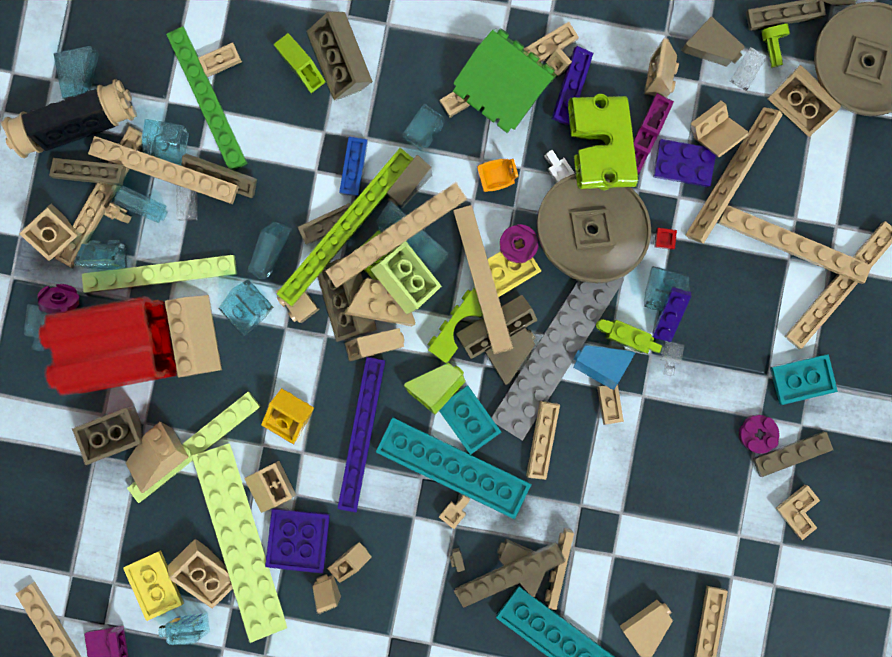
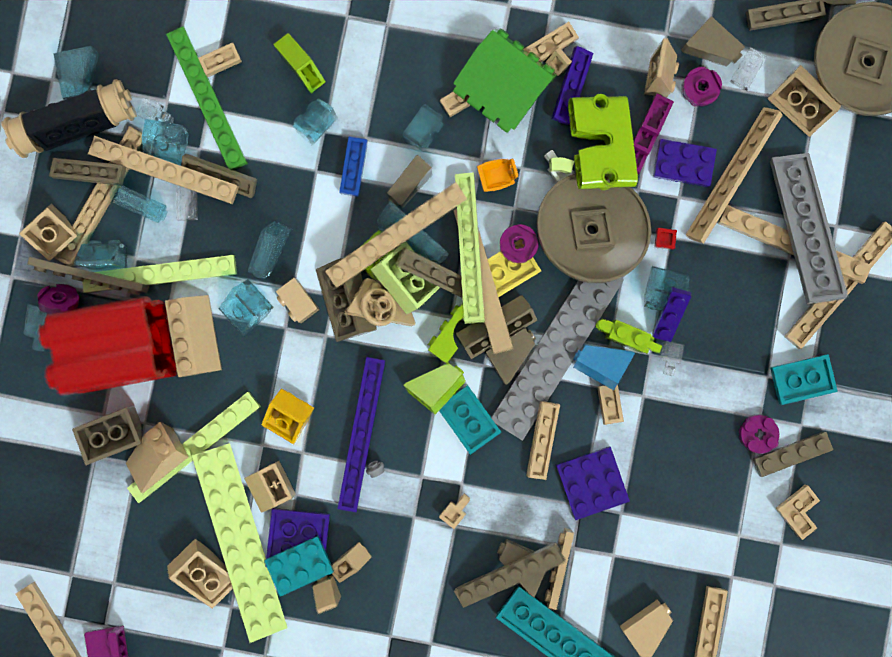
(79, 274): none -> dark tan plate
(116, 212): tan plate -> none
(152, 585): light yellow plate -> none
(153, 111): none -> clear plate
(185, 629): clear light blue torso -> none
(299, 565): none -> teal plate
(315, 121): none -> clear light blue slope
(322, 225): dark tan plate -> none
(339, 55): dark tan slope -> none
(344, 228): lime plate -> none
(374, 344): tan slope -> none
(375, 469): none -> light grey plate
(387, 303): none -> tan piece
(430, 271): none -> dark tan plate
(453, 468): teal plate -> none
(457, 560): dark tan plate -> none
(470, 251): none -> yellowish green plate
(561, 165): none -> yellowish green piece
(592, 483): none -> dark purple plate
(705, 76): none -> magenta plate
(717, 130): tan bracket -> none
(771, 37): lime piece -> none
(808, 229): none -> light grey plate

